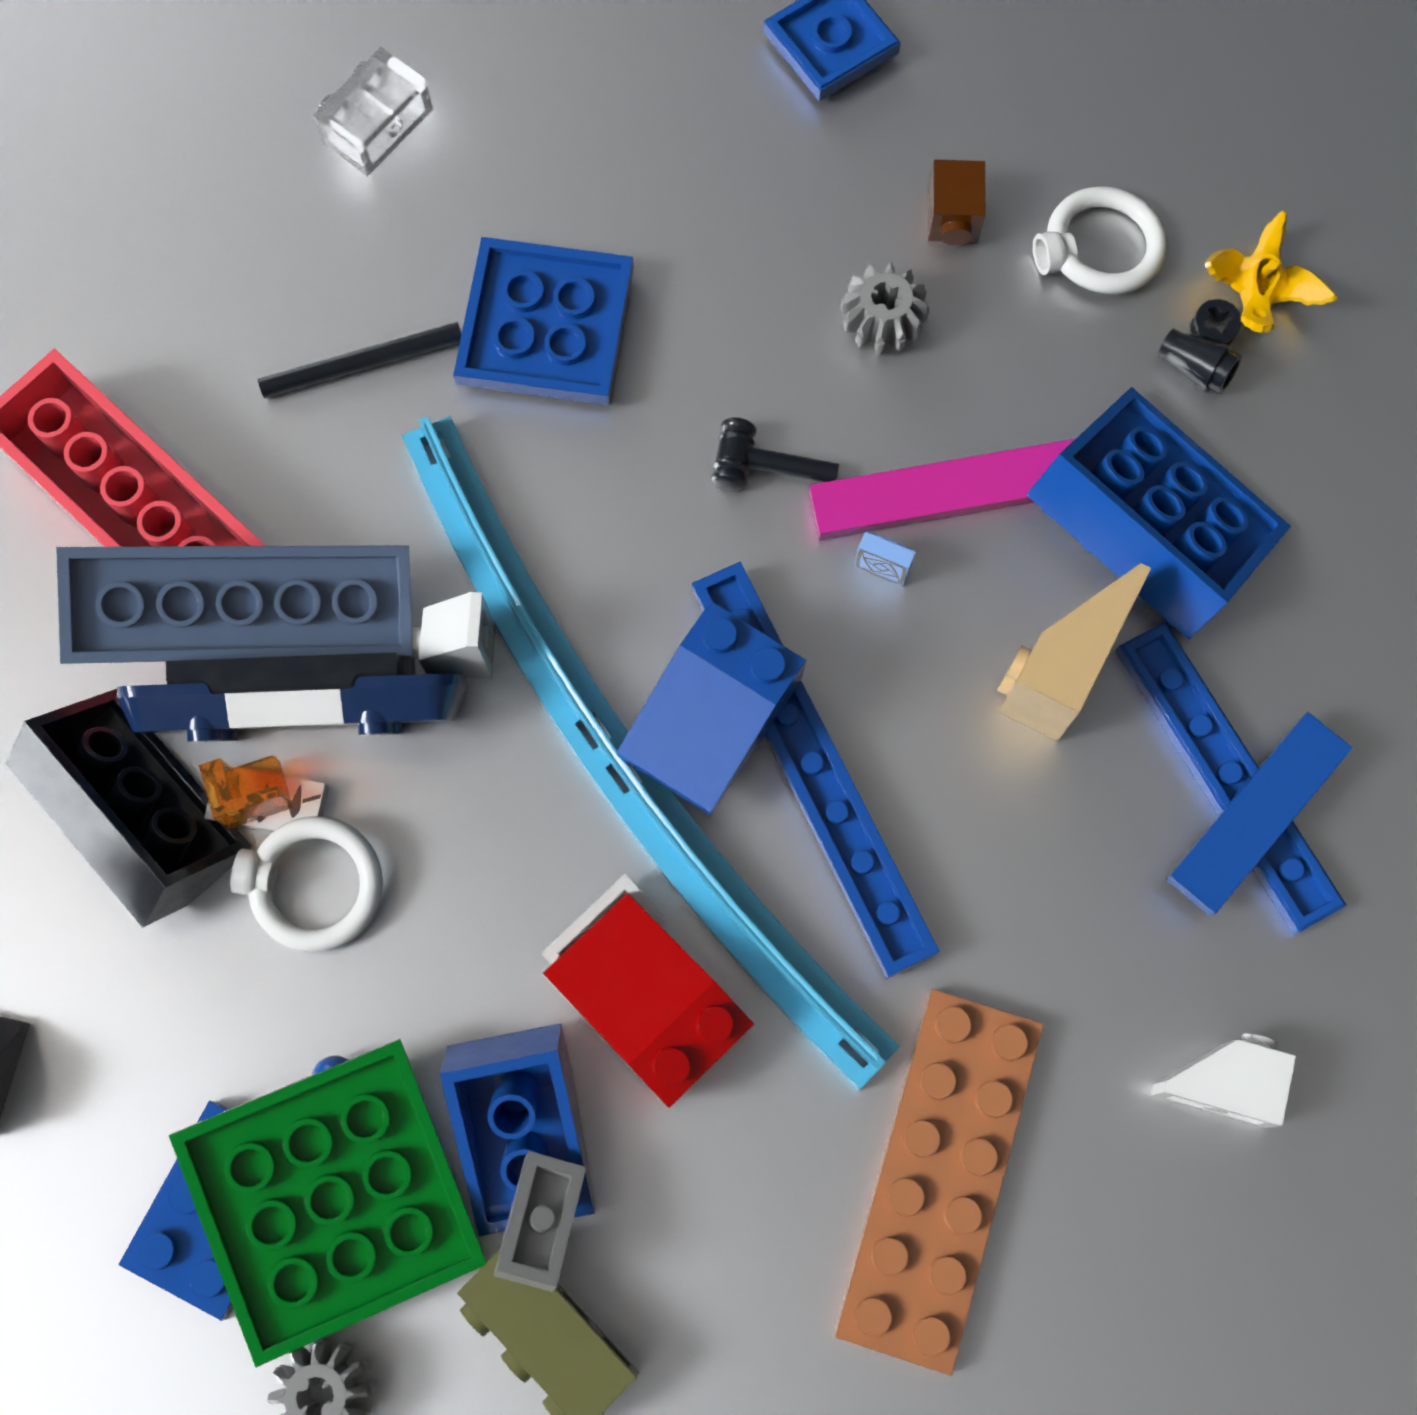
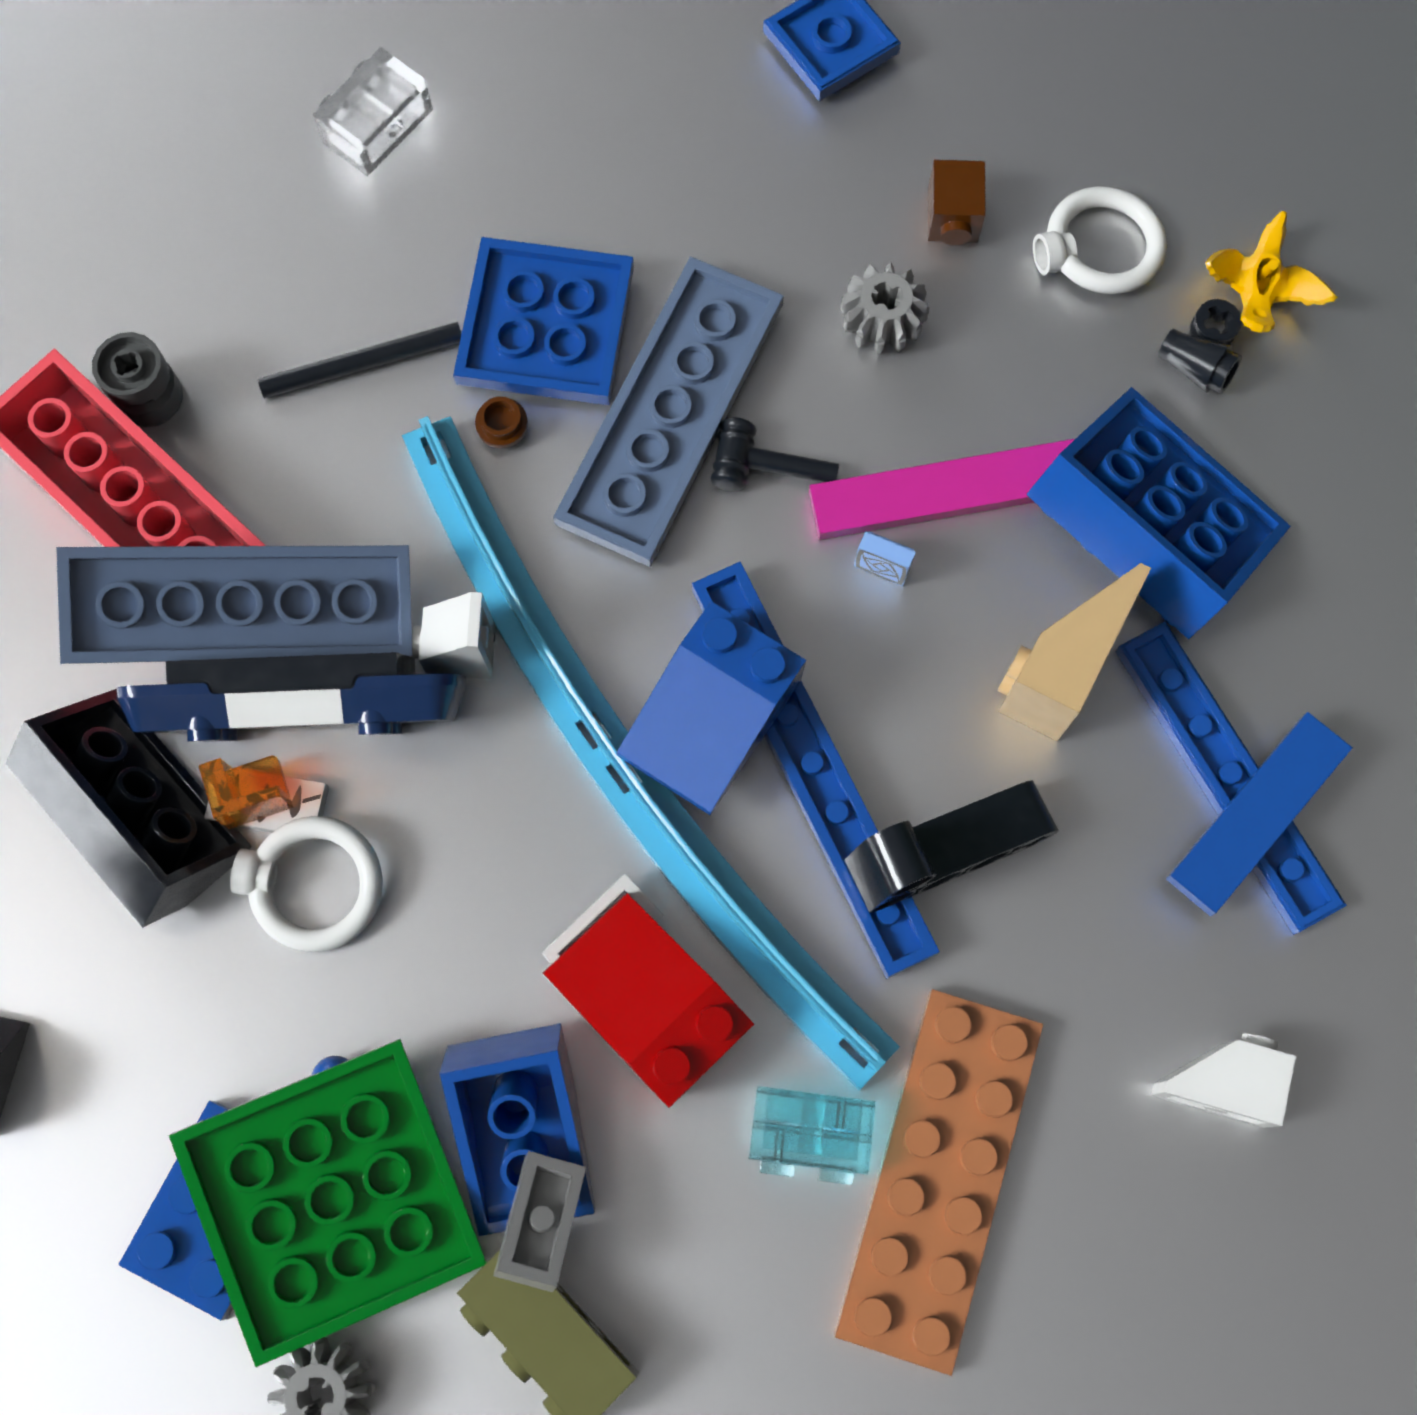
(137, 379): none -> dark grey wheel
(501, 422): none -> reddish brown plate
(669, 411): none -> sand blue plate
(811, 1133): none -> clear light blue brick
(915, 859): none -> black beam

